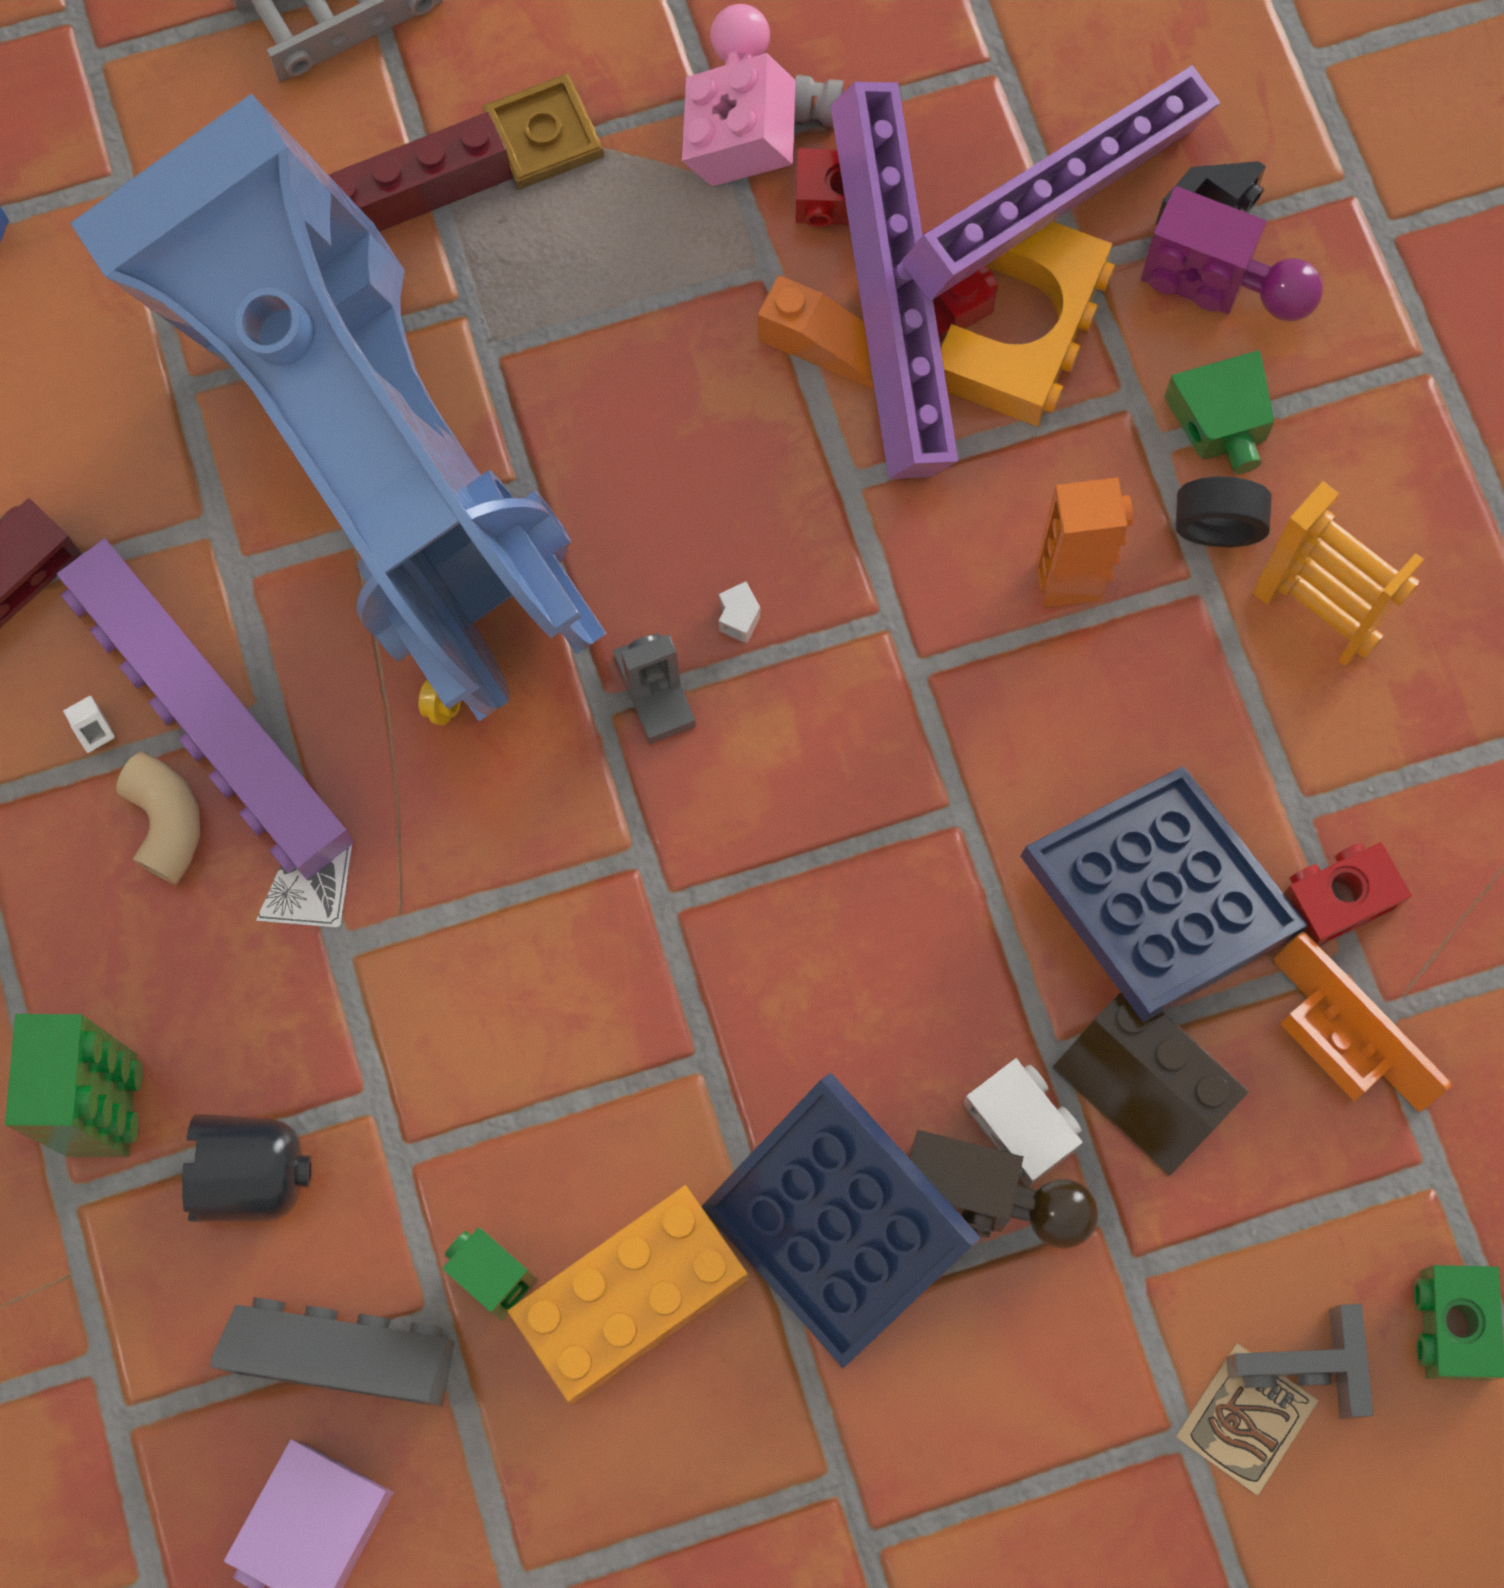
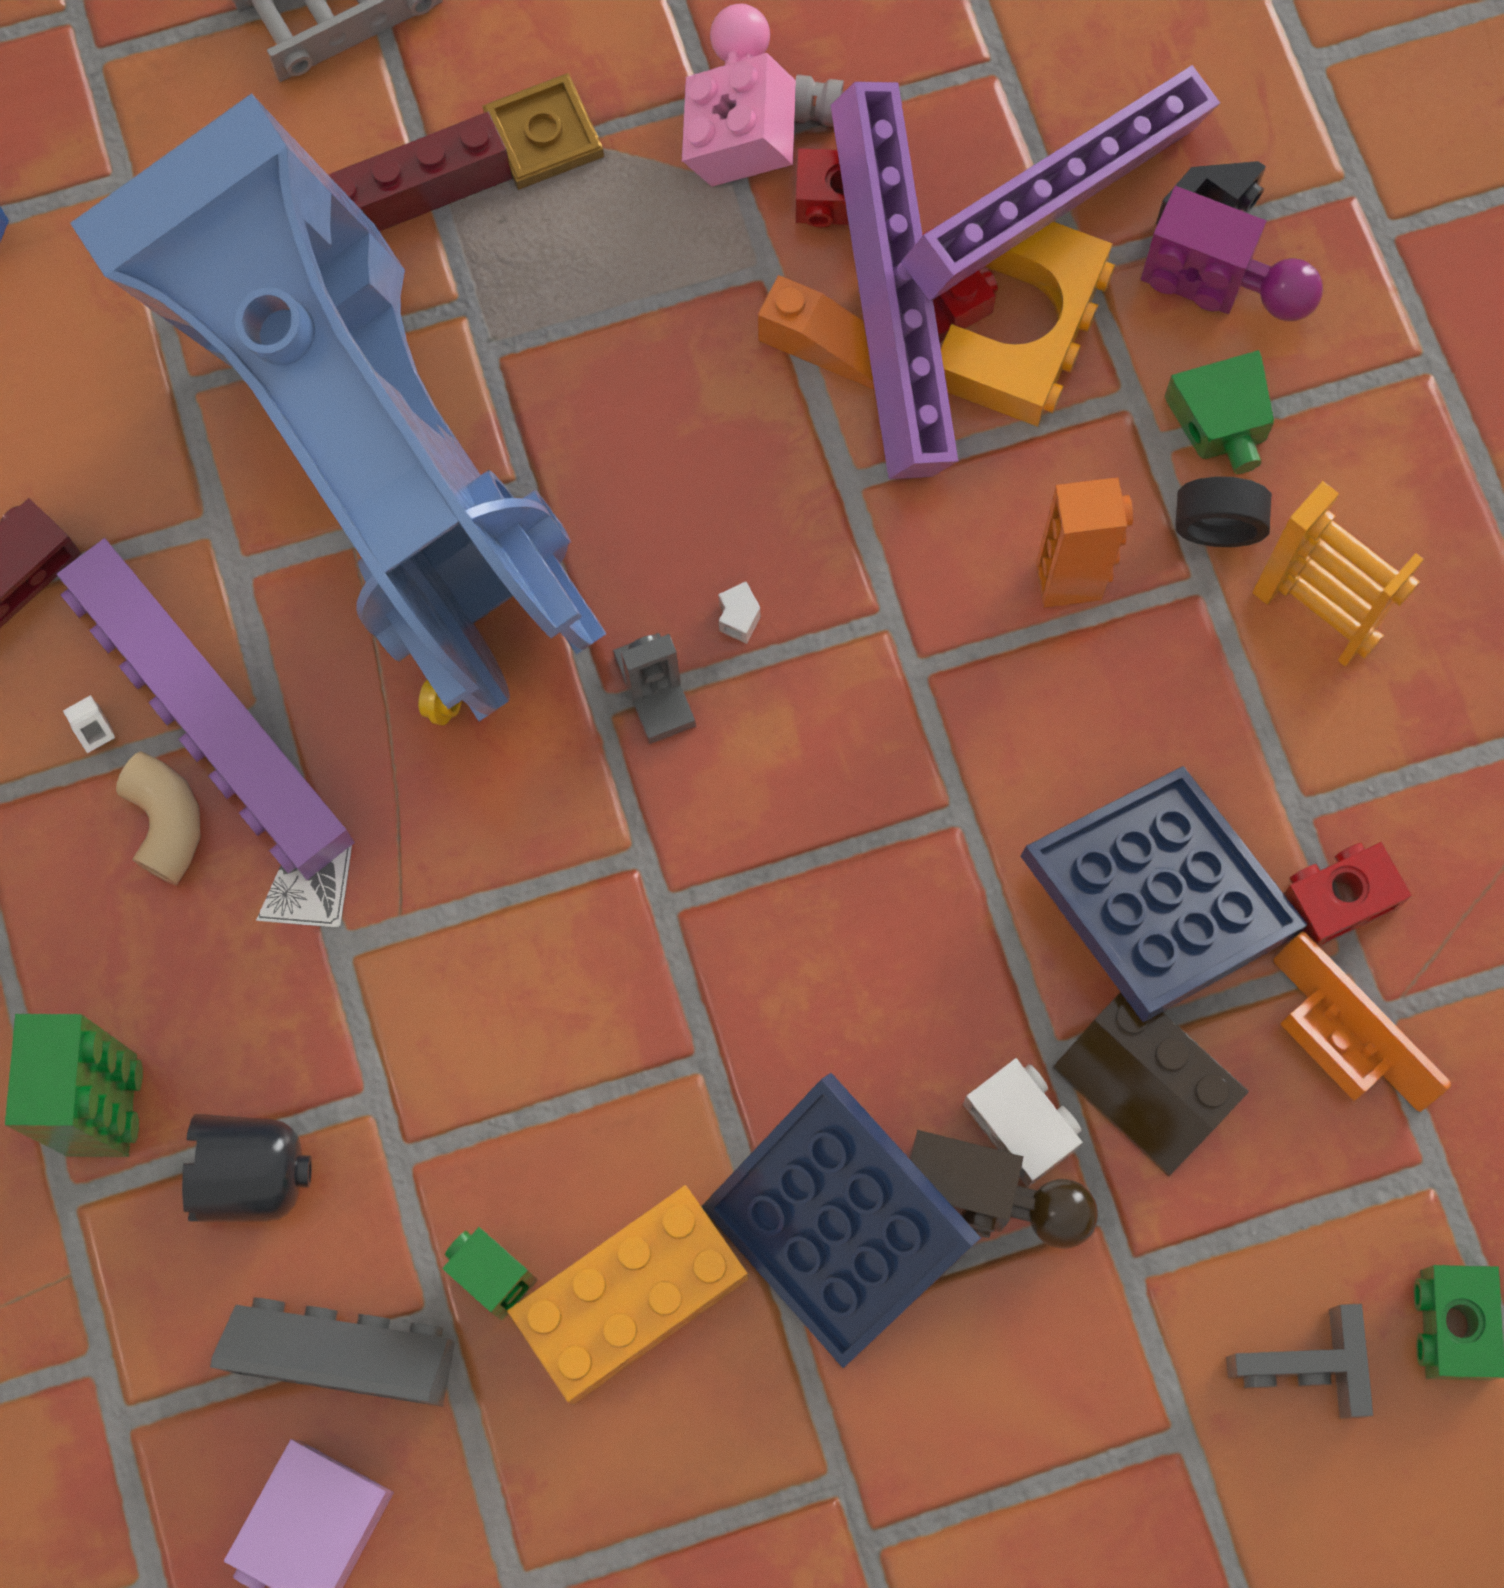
(1246, 1427): sticker -> none

